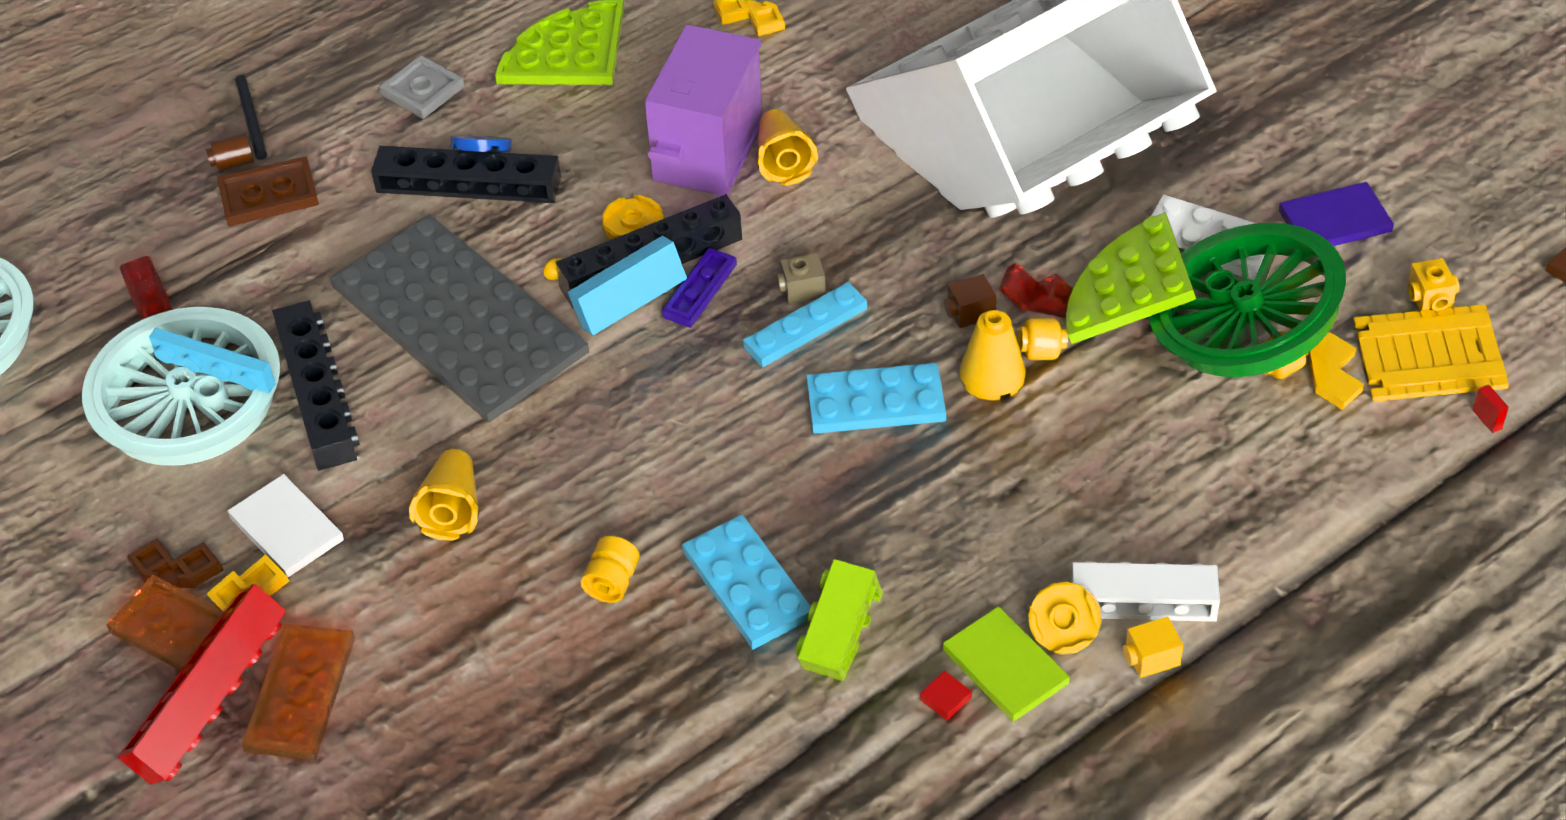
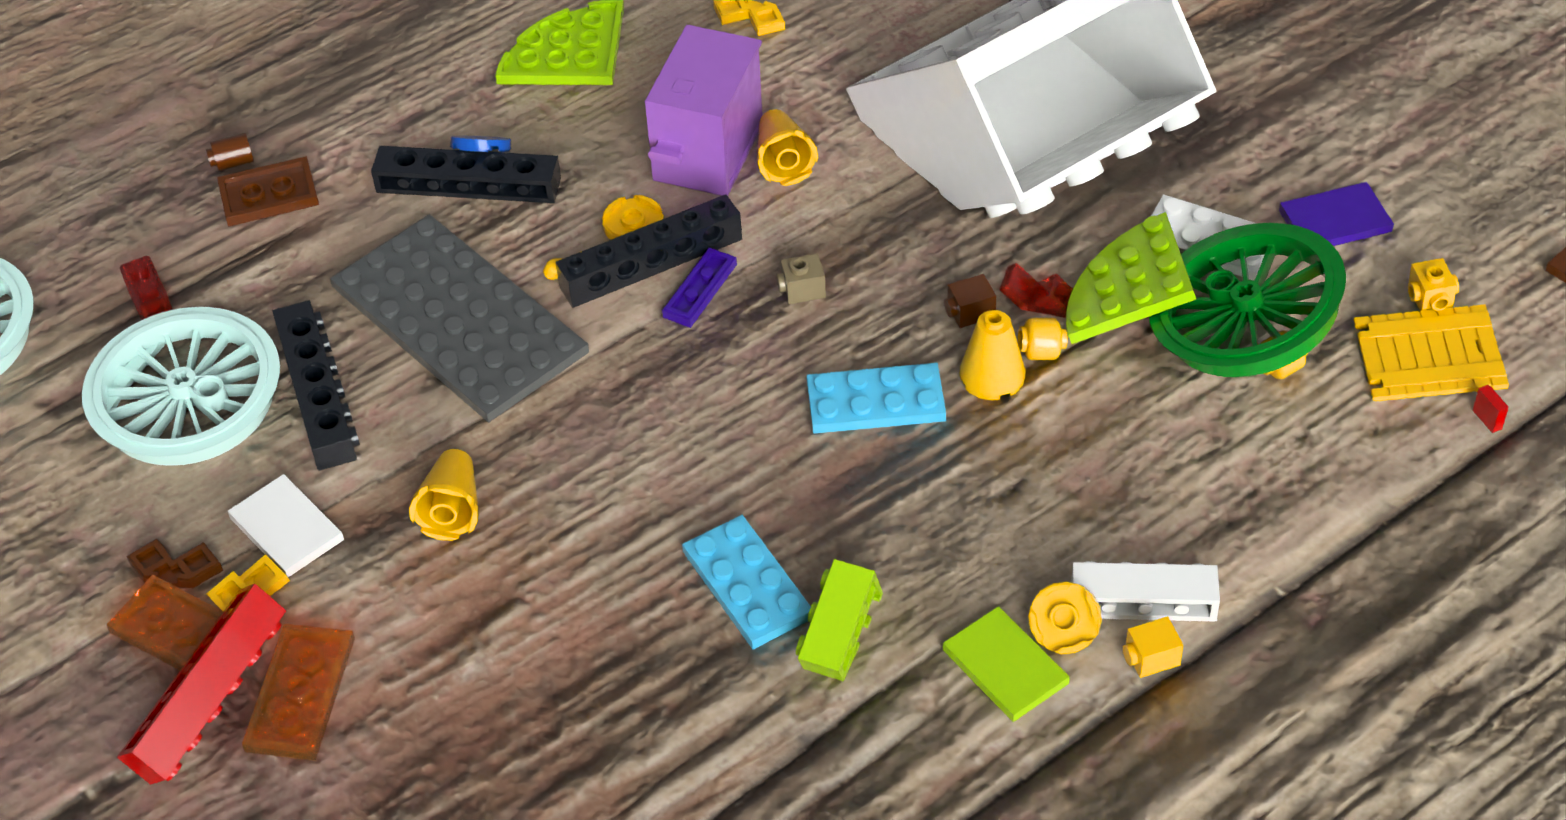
(212, 360): medium azure plate -> none
(251, 117): black bar -> none
(422, 87): light grey plate -> none
(610, 569): yellow wheel -> none
(627, 285): medium azure piece -> none
(805, 324): medium azure plate -> none
(945, 695): red tile -> none
(1326, 366): yellow tile -> none

